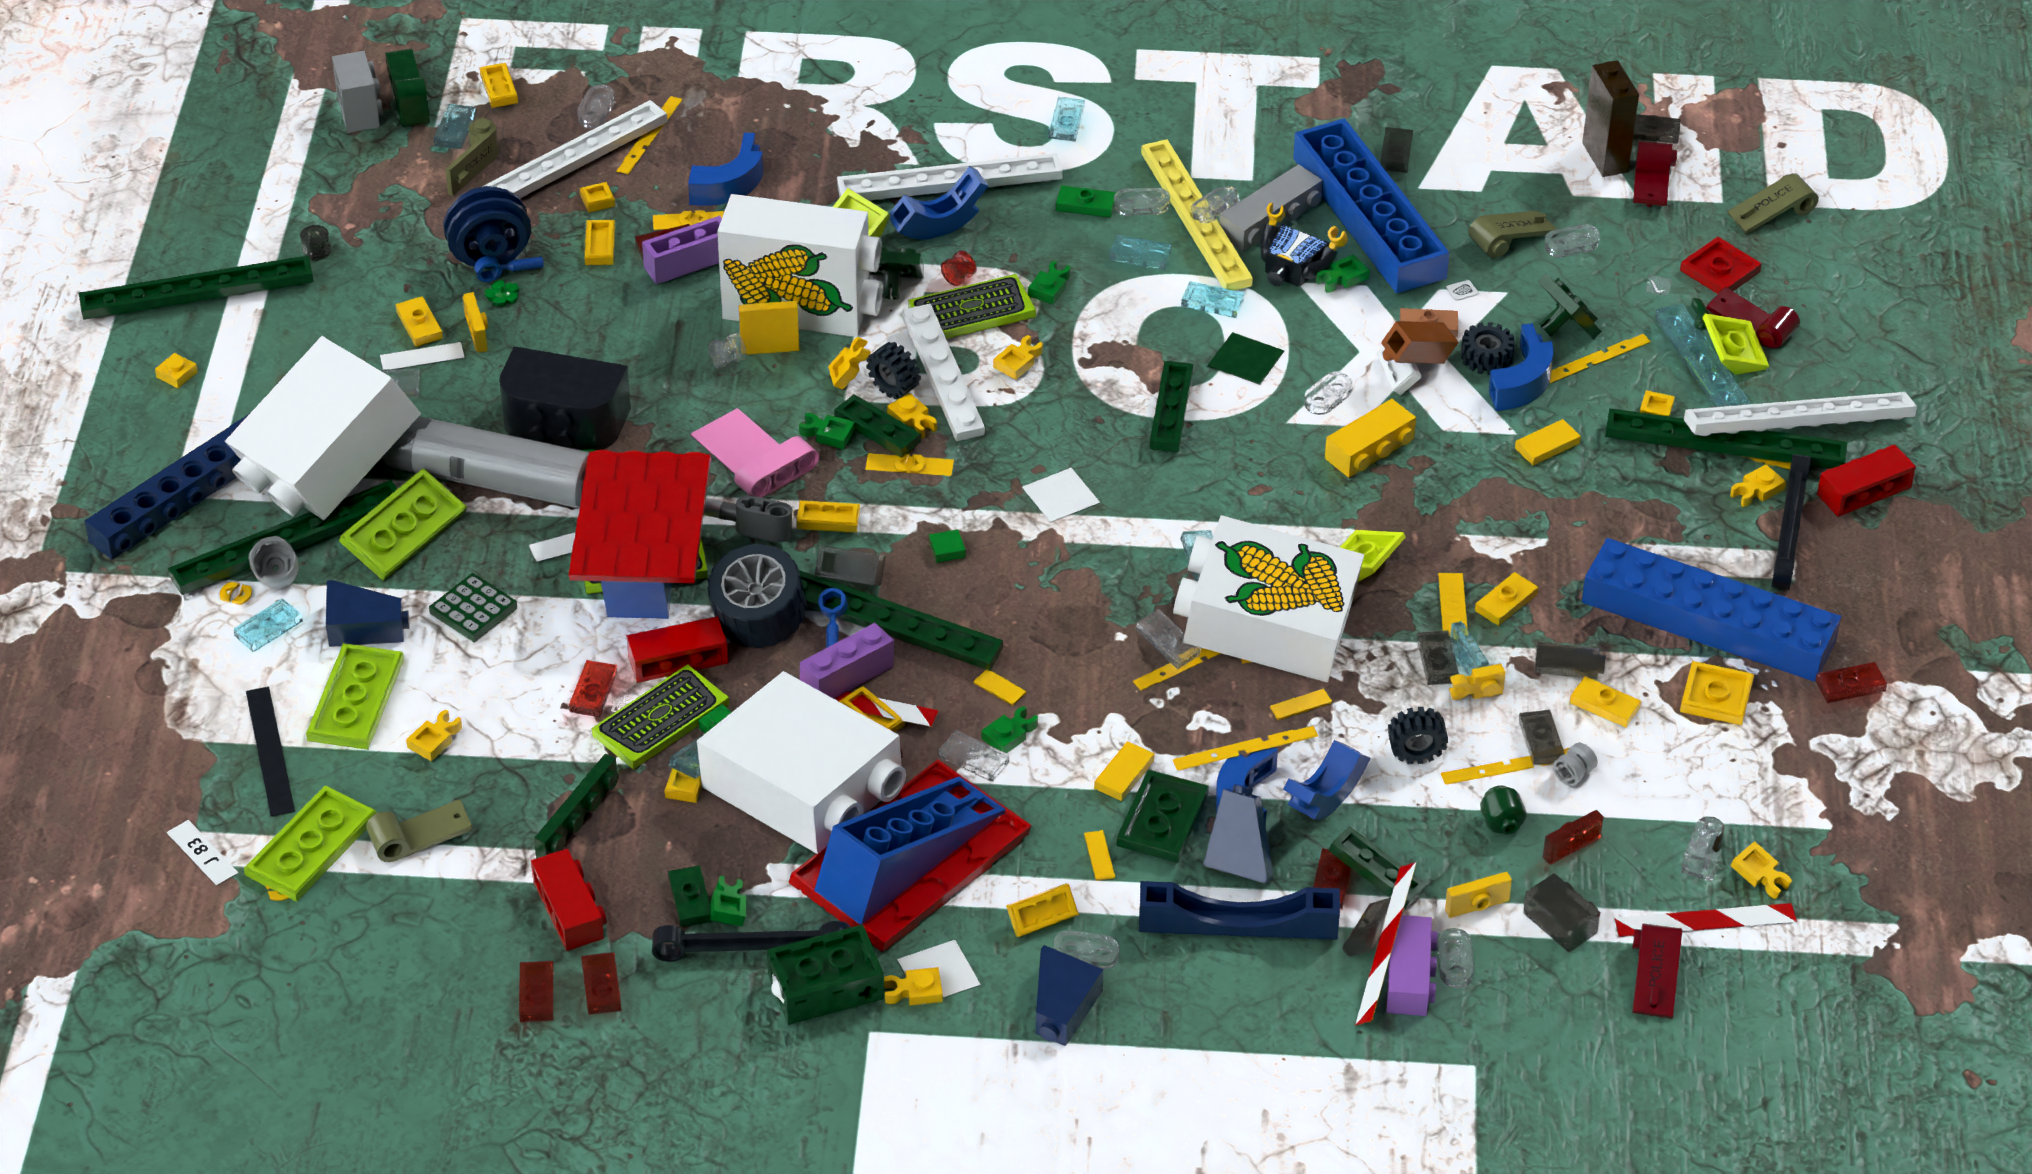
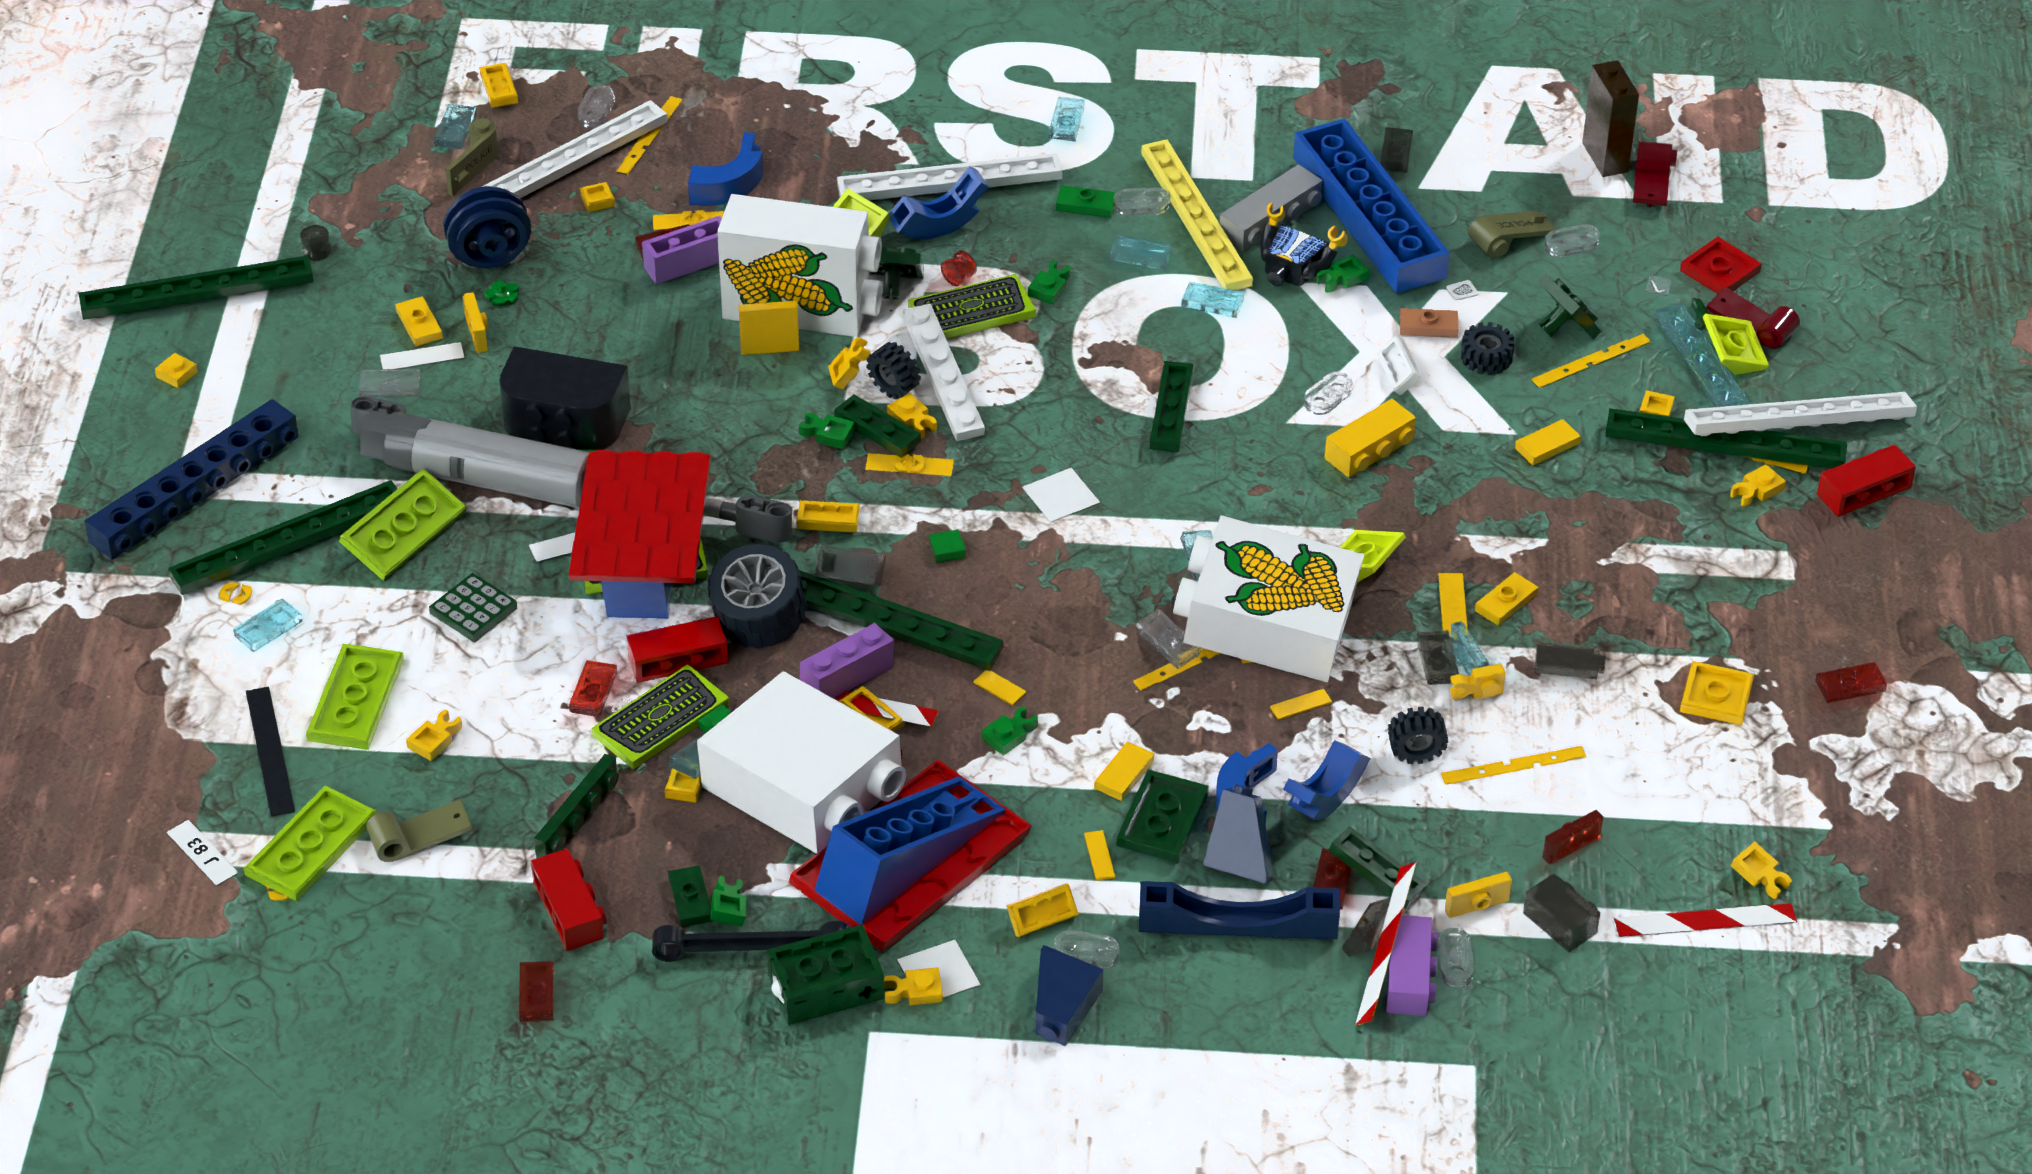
(273, 553): light grey helmet -> none
(320, 430): white brick -> none
(357, 91): light grey brick -> none
(363, 616): dark blue slope -> none
(407, 87): dark green beam -> none
(513, 265): blue piece -> none
(599, 242): yellow tile -> none
(601, 983): clear red plate -> none
(727, 351): clear wheel -> none
(753, 455): bright pink piece -> none
(832, 628): blue piece -> none
(974, 756): clear plate -> none
(1017, 360): yellow plate -> none
(1214, 203): clear plate -> none
(1246, 358): dark green piece -> none
(1249, 746): yellow piece -> none
(1418, 342): dark orange brick -> none
(1503, 809): dark green head -> none
(1526, 381): blue arch -> none
(1541, 736): clear smoke plate -> none
(1573, 765): light grey wheel -> none
(1605, 701): yellow plate -> none
(1656, 969): dark red door -> none
(1657, 128): clear smoke plate -> none
(1703, 847): clear leg -> none
(1711, 609): blue brick -> none
(1775, 199): olive door -> none
(1791, 522): black piece -> none

